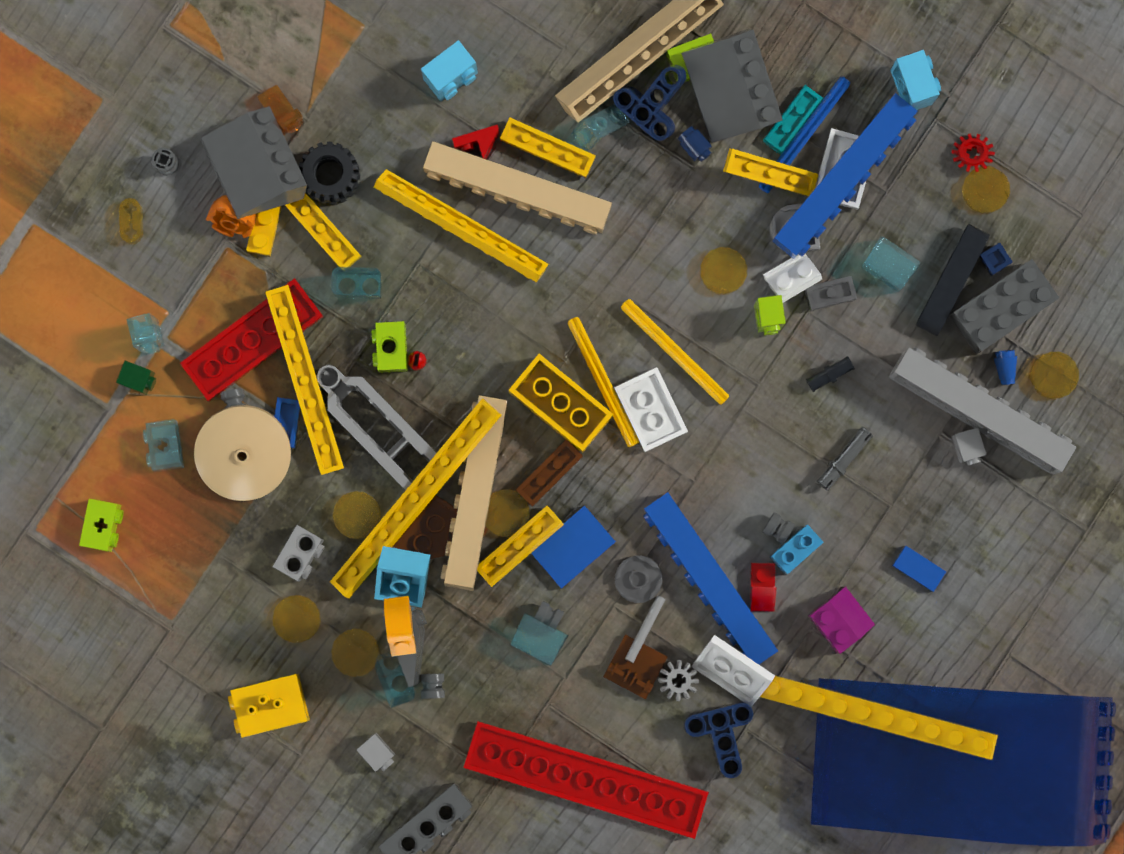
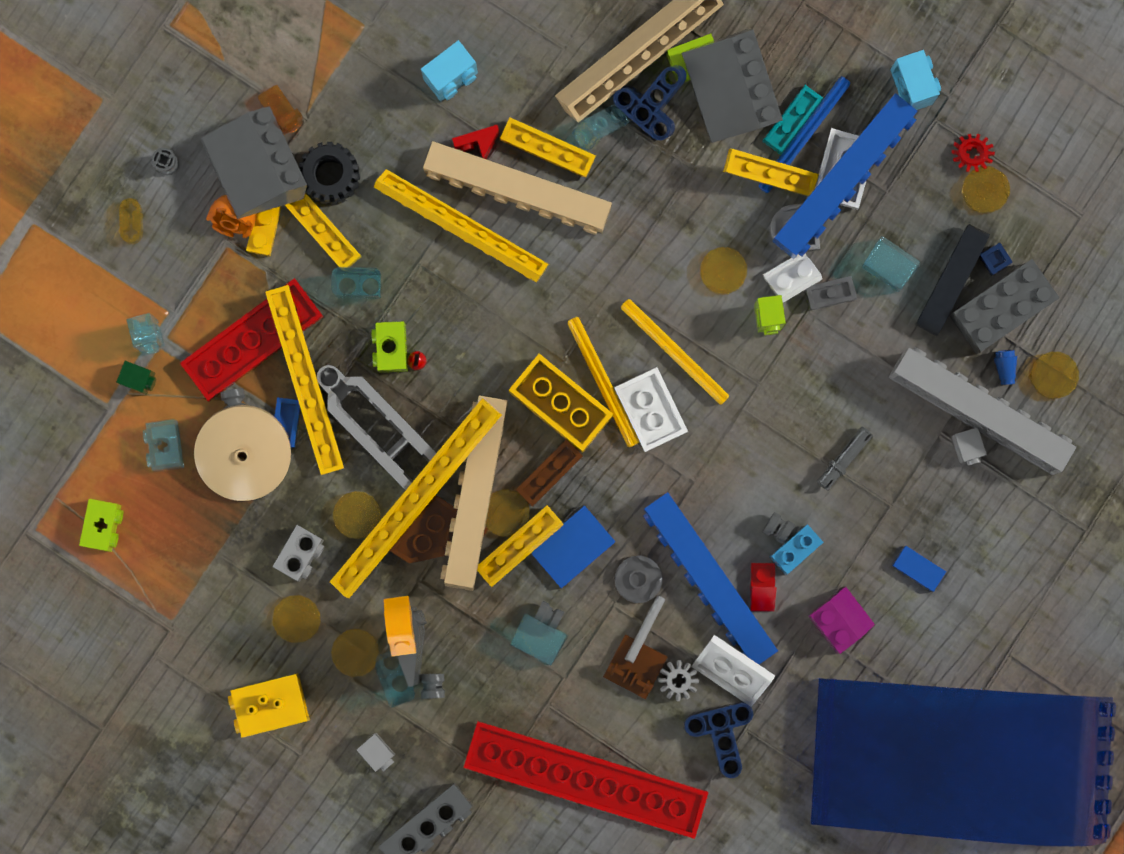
(401, 575): medium azure brick -> none
(695, 144): dark blue brick -> none
(830, 374): black pin -> none
(882, 717): yellow plate -> none

